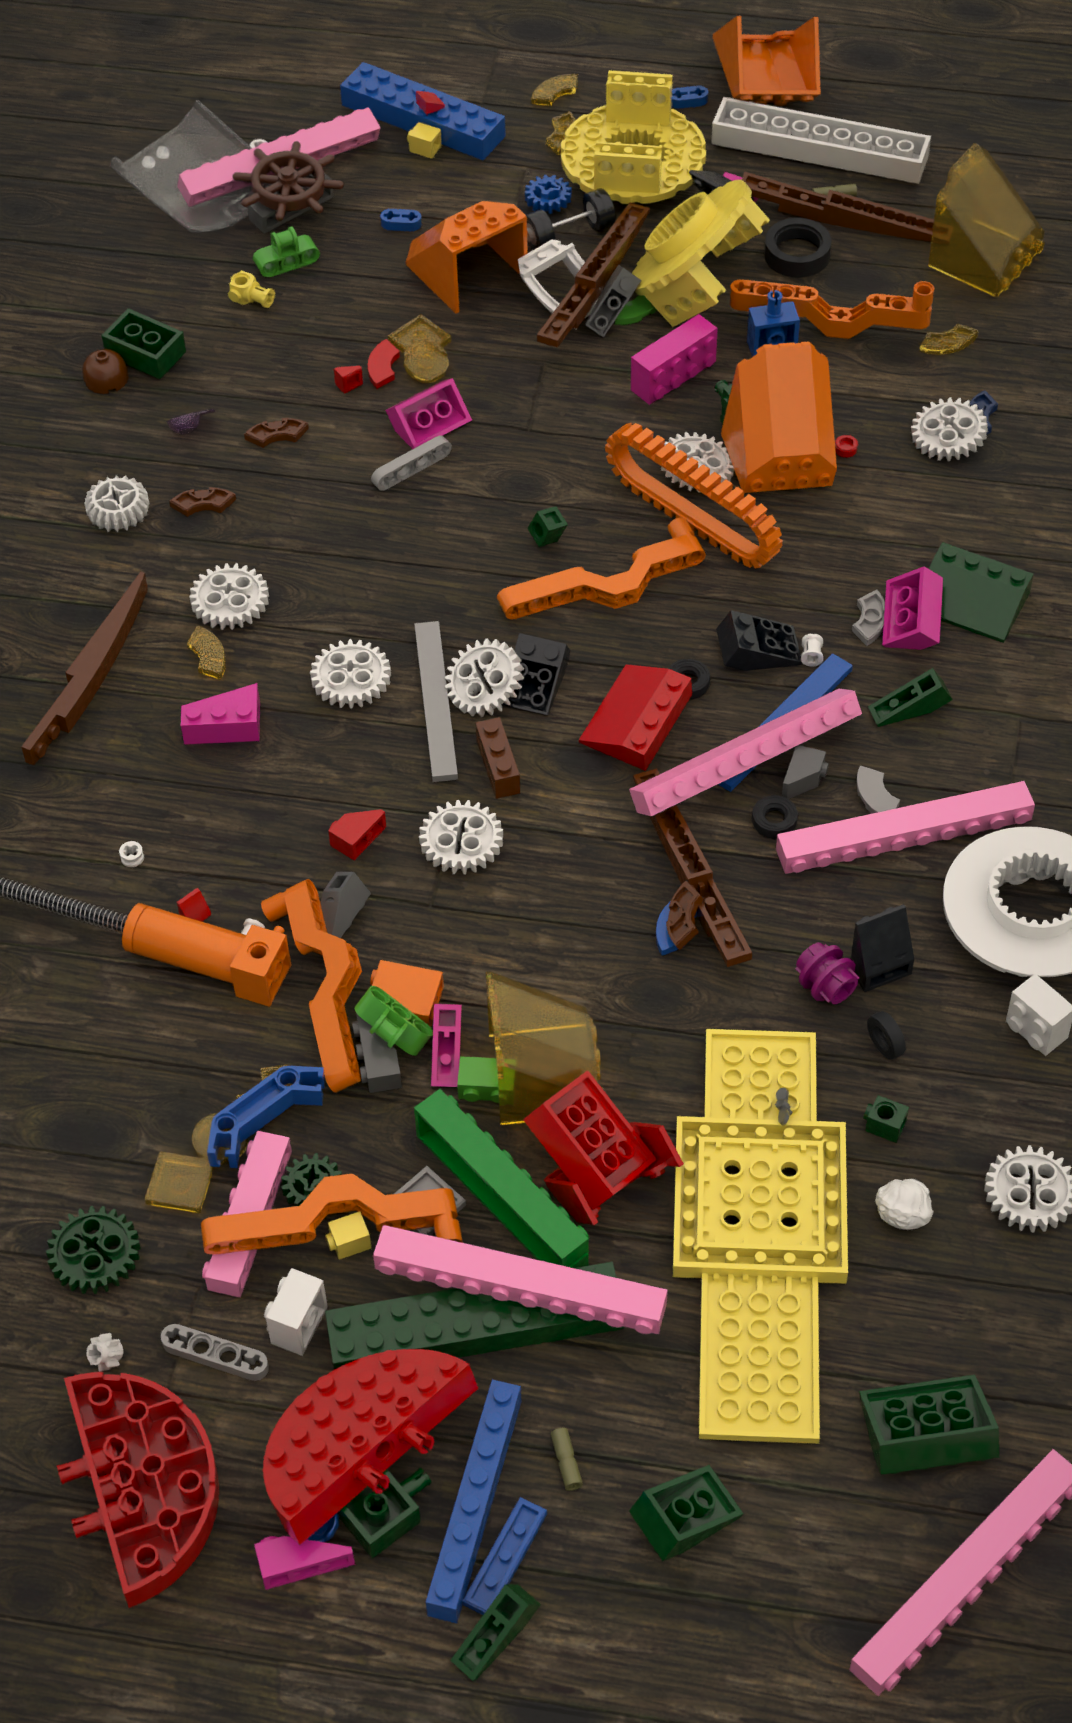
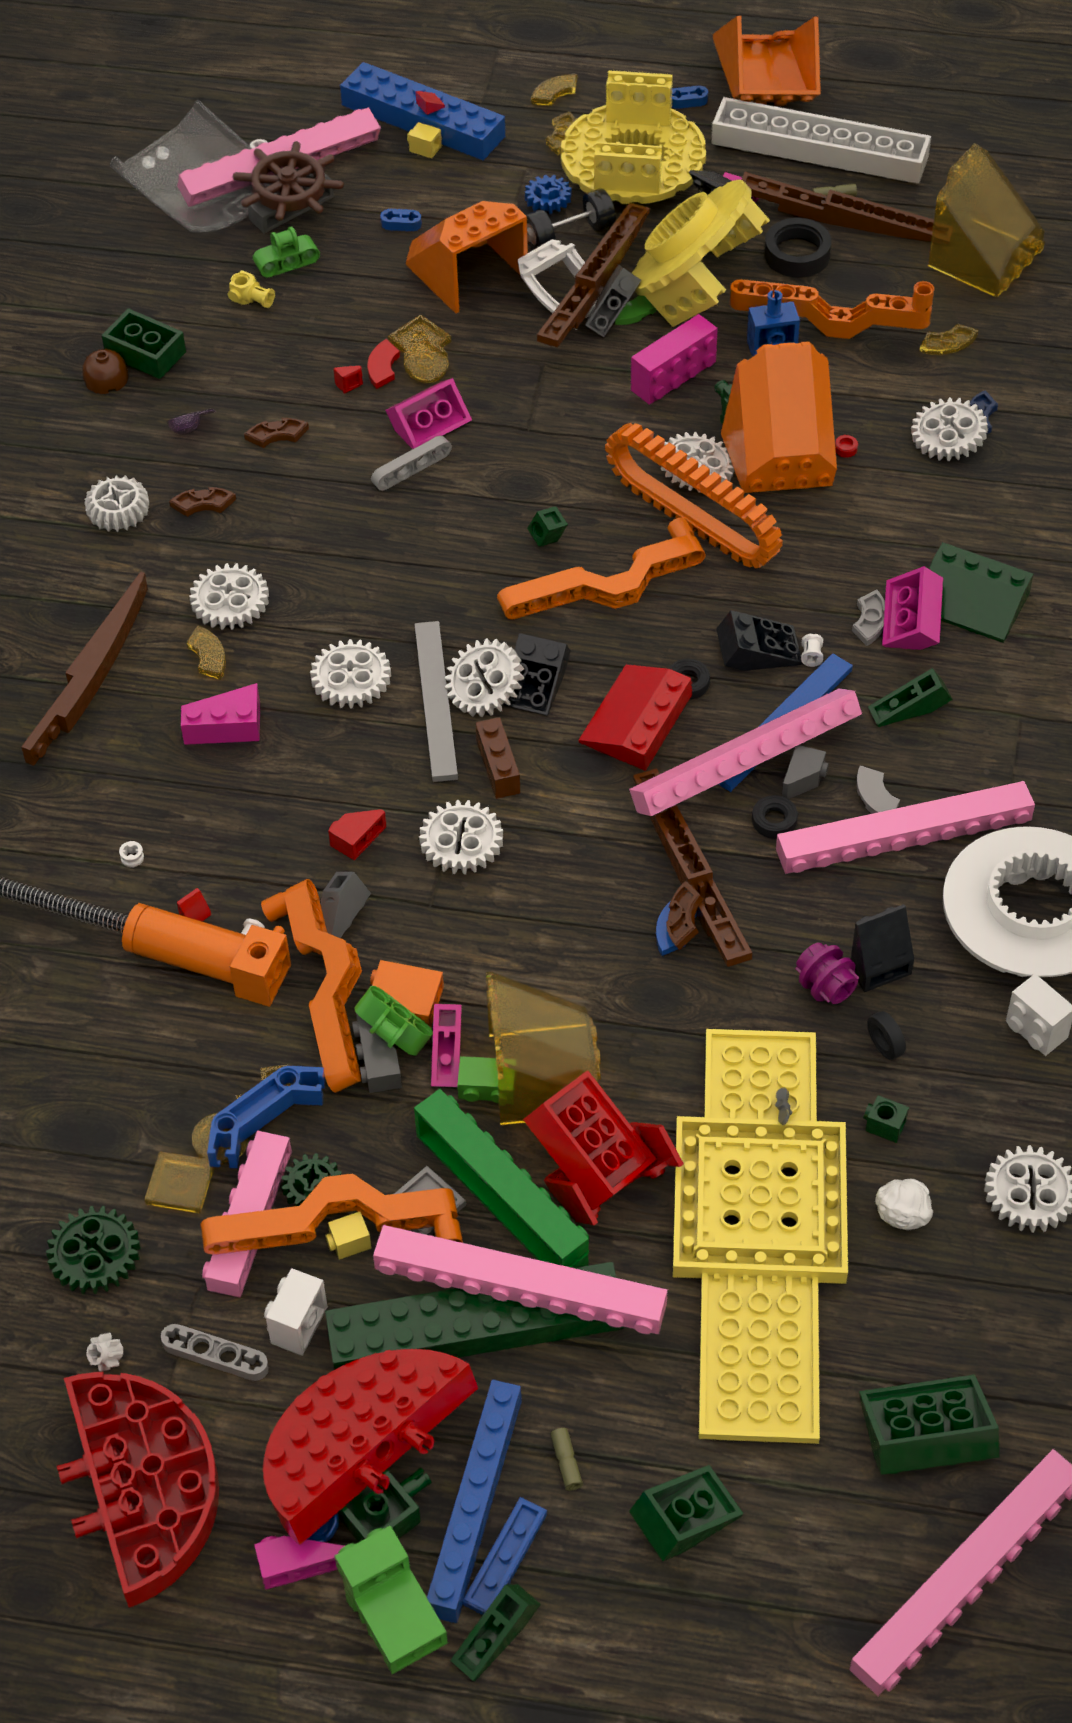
(389, 1599): none -> bright green brick

